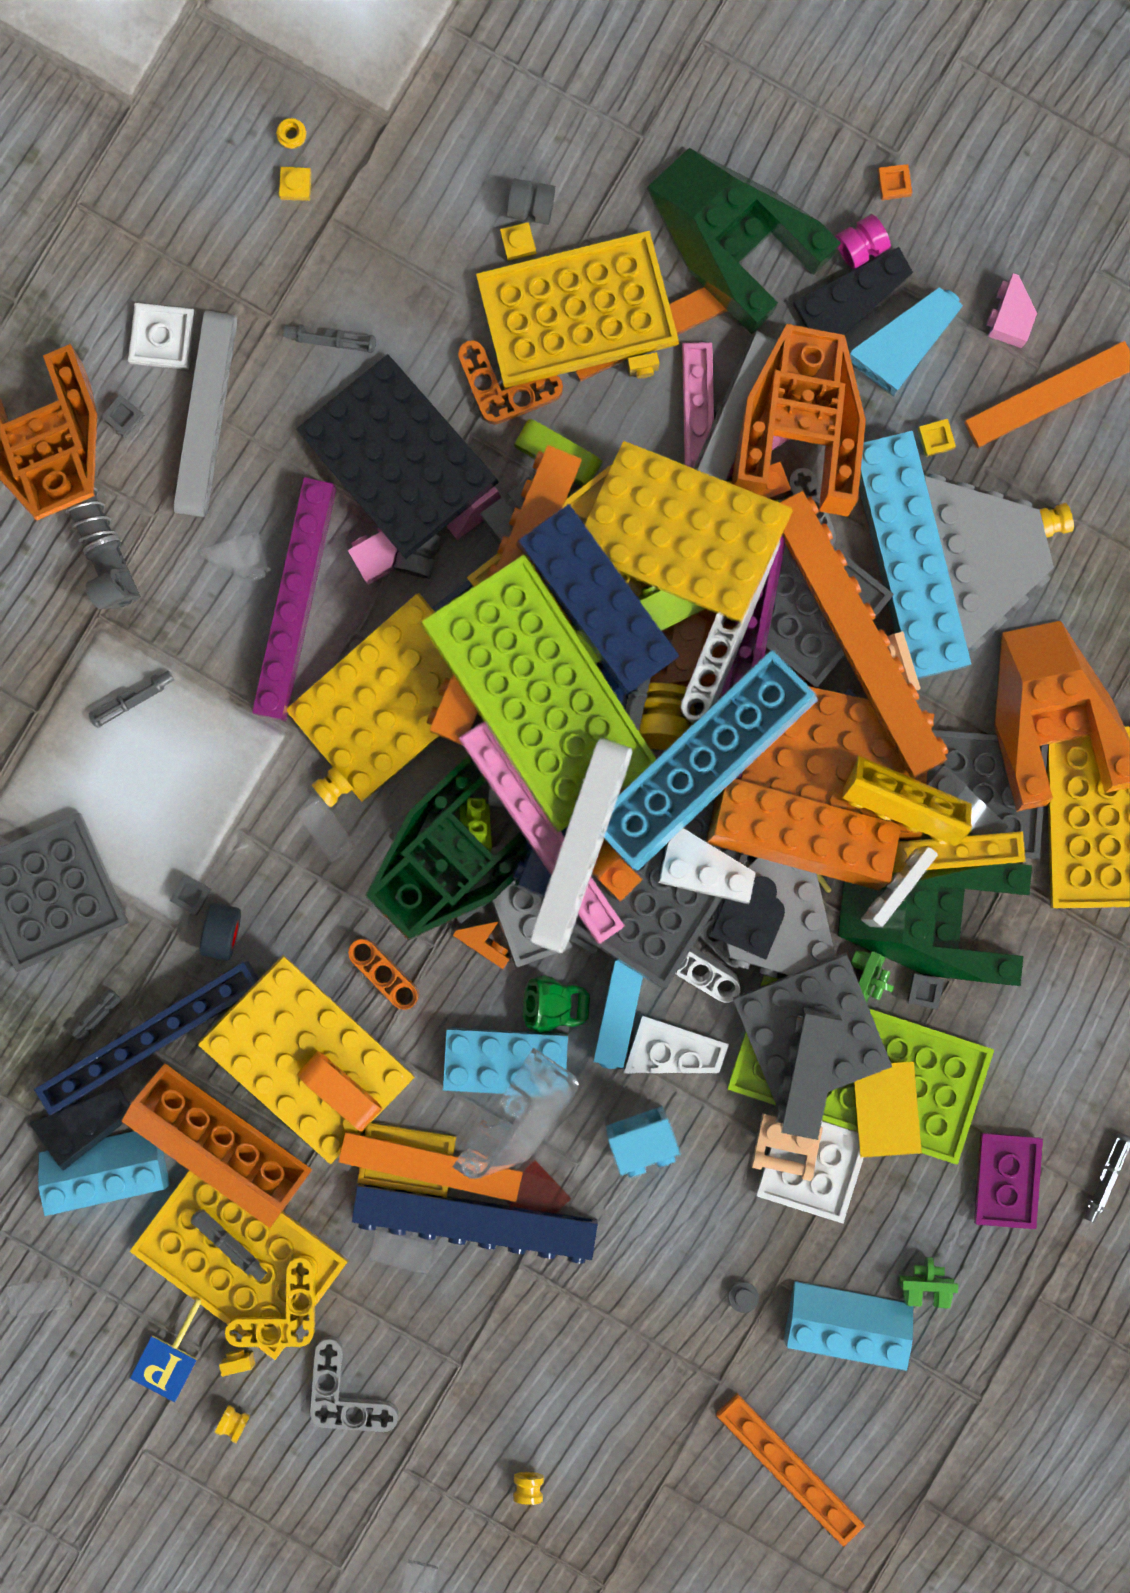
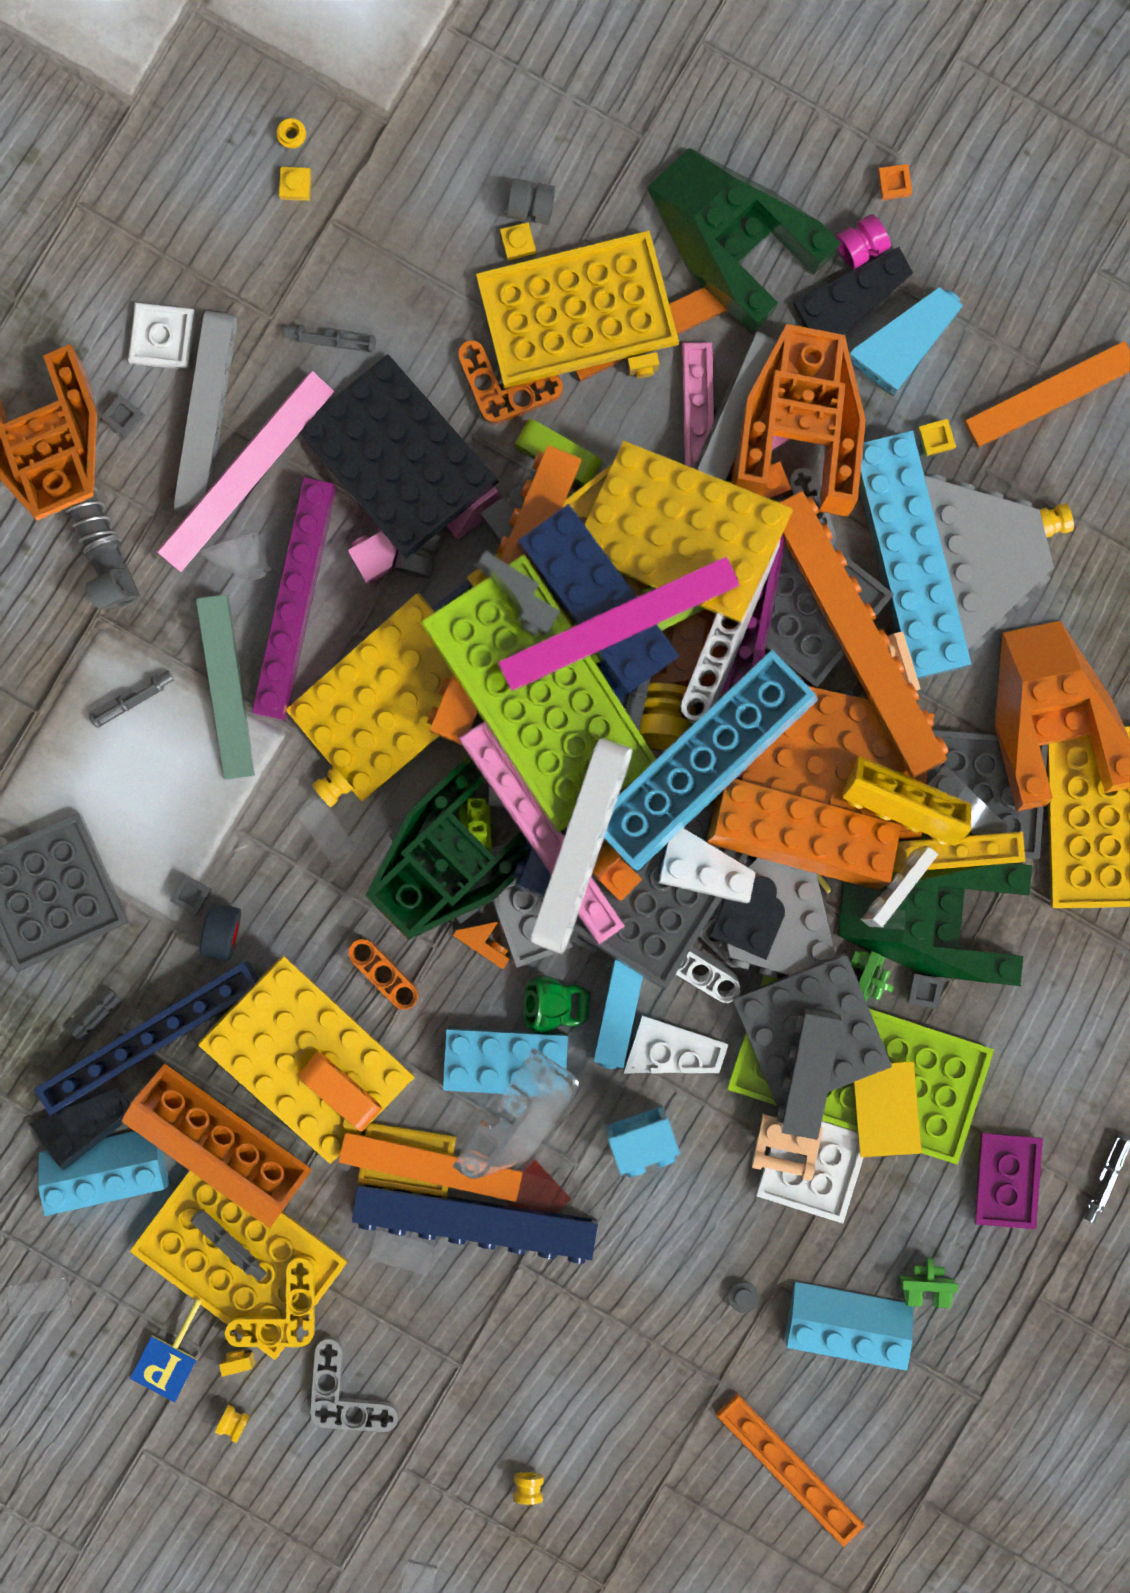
(226, 686): none -> sand green slope
(245, 471): none -> bright pink tile
(531, 611): none -> dark grey slope
(618, 624): none -> dark pink tile
(1014, 315): bright pink slope -> none

